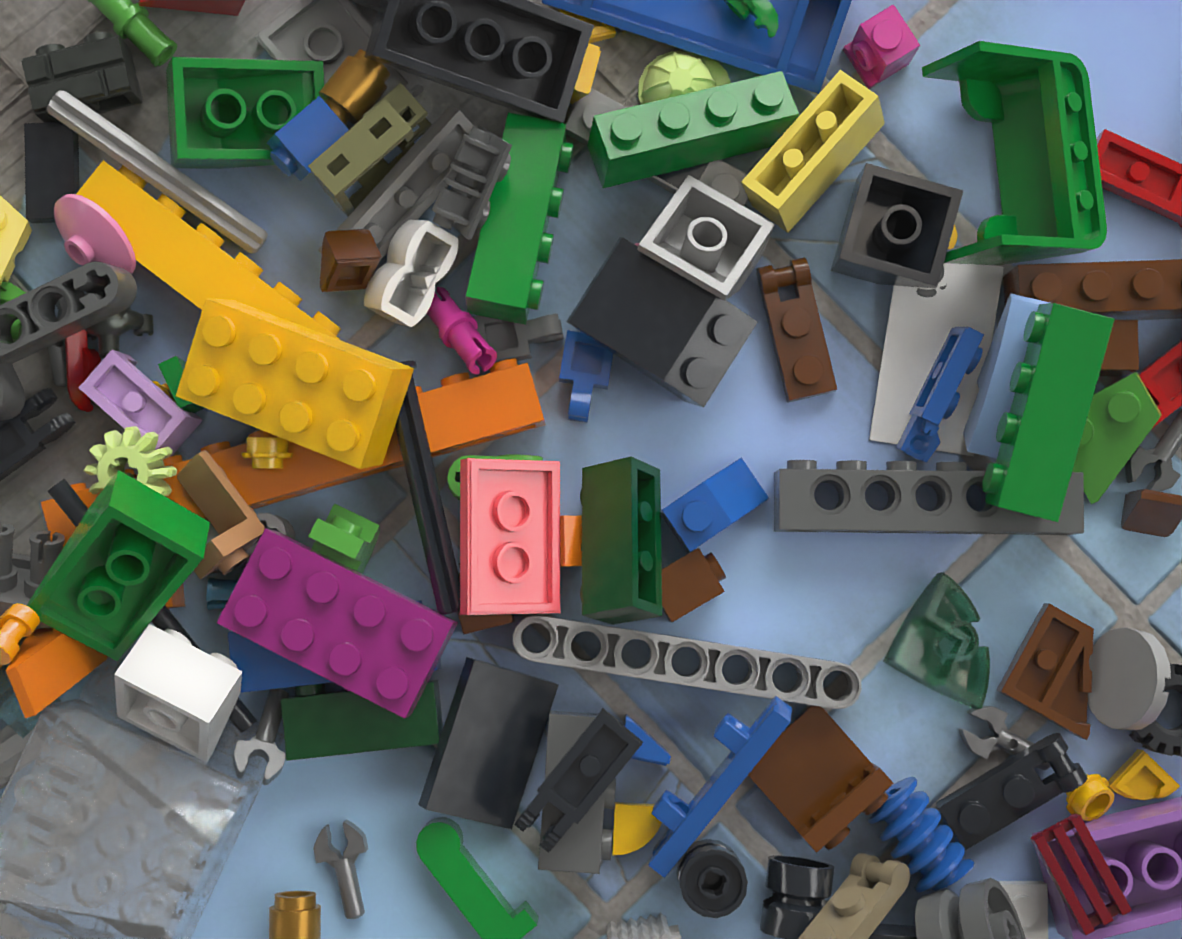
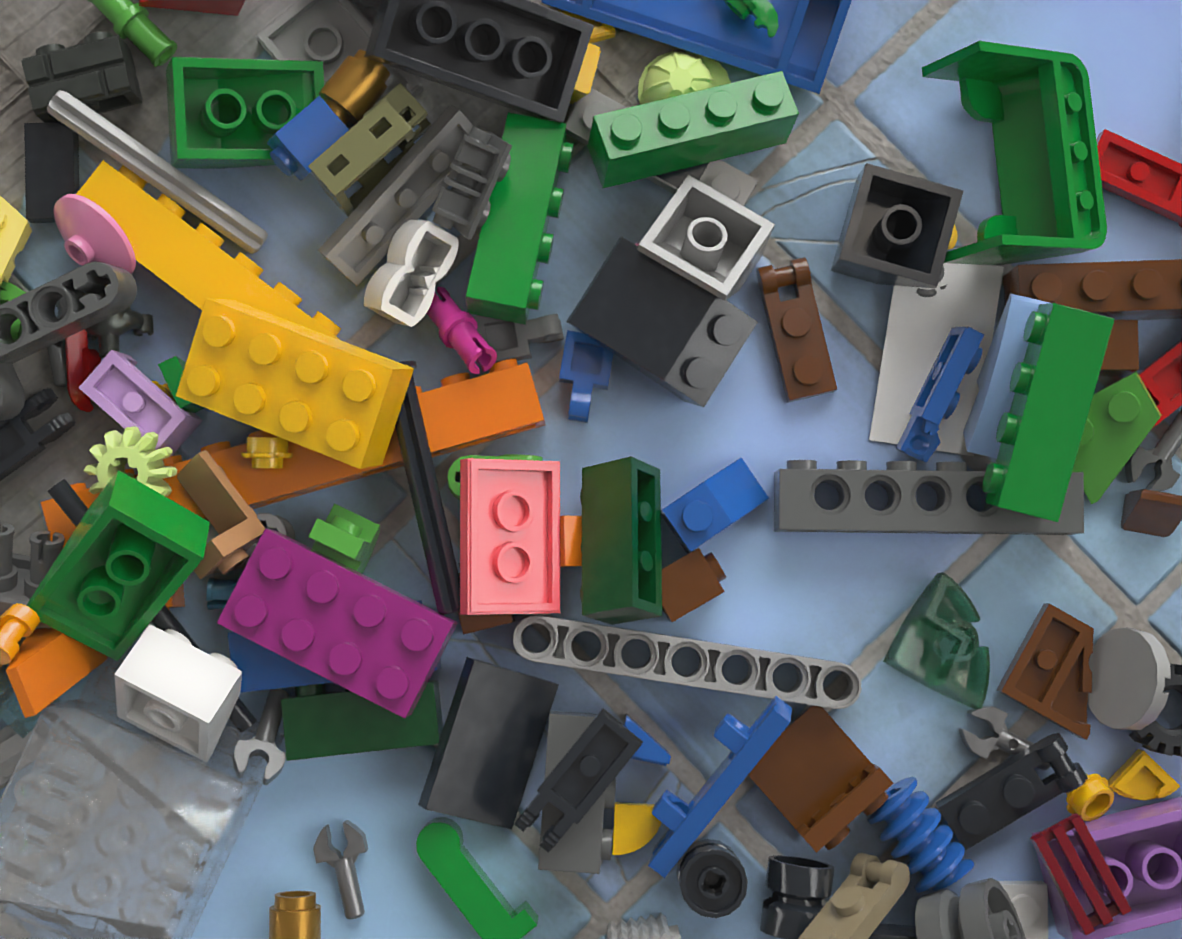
(348, 260): reddish brown slope -> none
(814, 151): light yellow brick -> none
(881, 46): dark pink brick -> none

